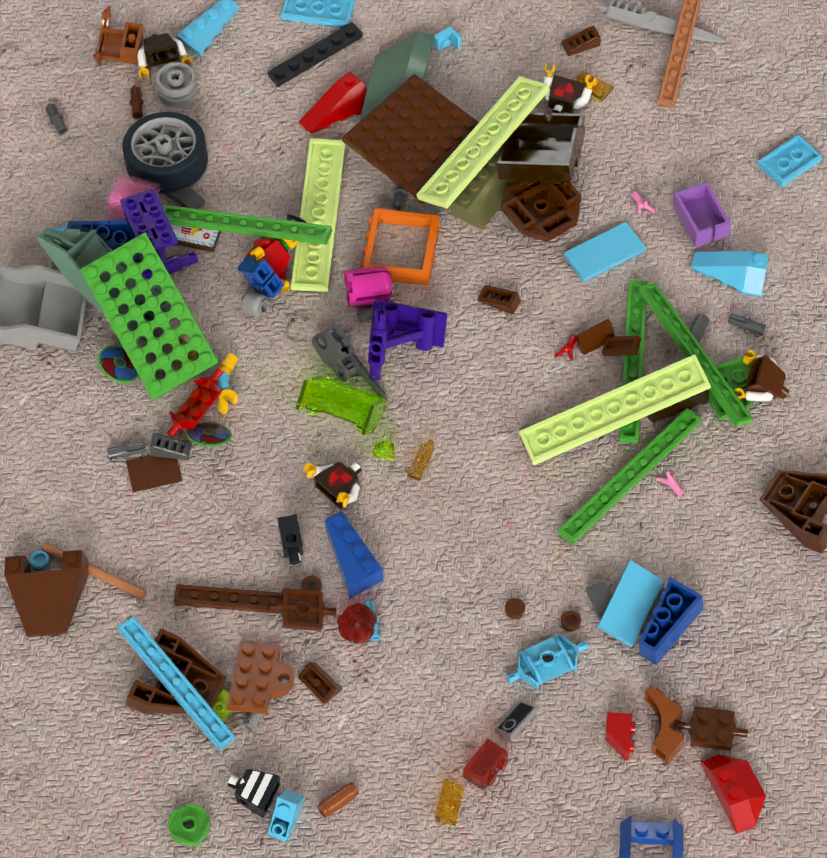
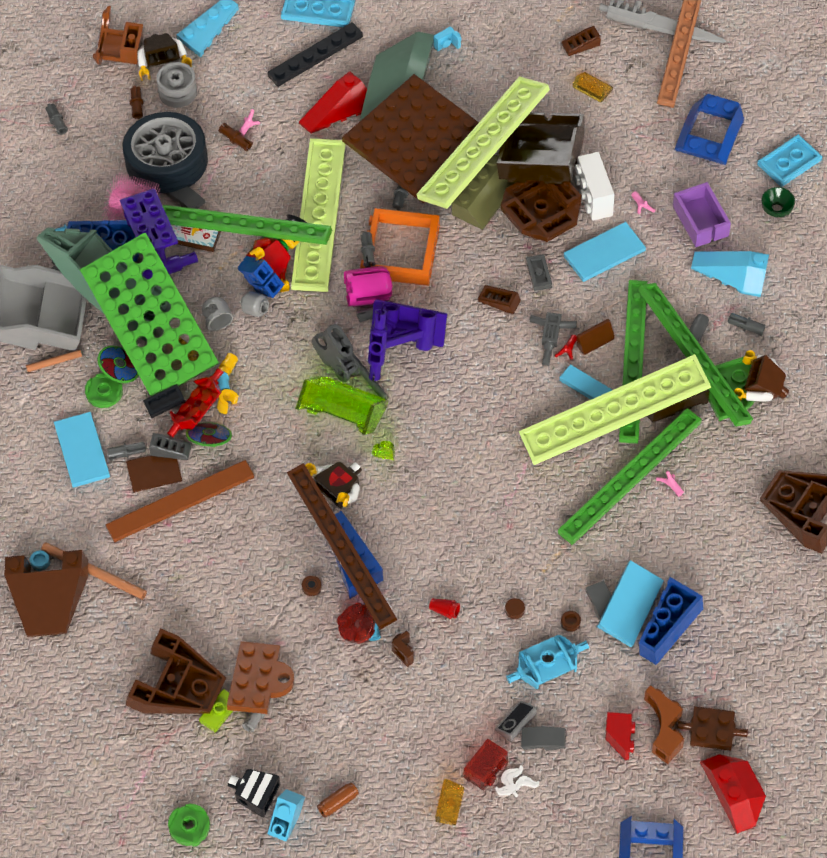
(54, 360): none -> nougat bar
(81, 449): none -> medium azure tile
(103, 391): none -> bright green tile
(164, 401): none -> black plate
(176, 683): medium azure tile -> none
(179, 501): none -> dark orange tile
(217, 313): none -> light grey helmet
(225, 598): reddish brown tile -> none
(235, 137): none -> reddish brown pin
(248, 123): none -> bright pink bar
(290, 538): black torso -> none
(302, 609): reddish brown plate -> none
(319, 682): reddish brown slope -> none
(342, 546): none -> reddish brown plate
(367, 249): none -> dark grey axle
(402, 649): none -> reddish brown bracket
(421, 460): clear yellow slope -> none
(445, 607): none -> red cone
(511, 788): none -> white piece
(539, 272): none -> dark grey plate
(543, 737): none -> dark grey slope
(552, 326): none -> dark grey piece
(566, 94): torso -> none
(583, 383): none -> medium azure tile
(594, 186): none -> white piece
(621, 346): reddish brown tile -> none
(705, 148): none -> blue wedge
(778, 196): none -> dark green piece

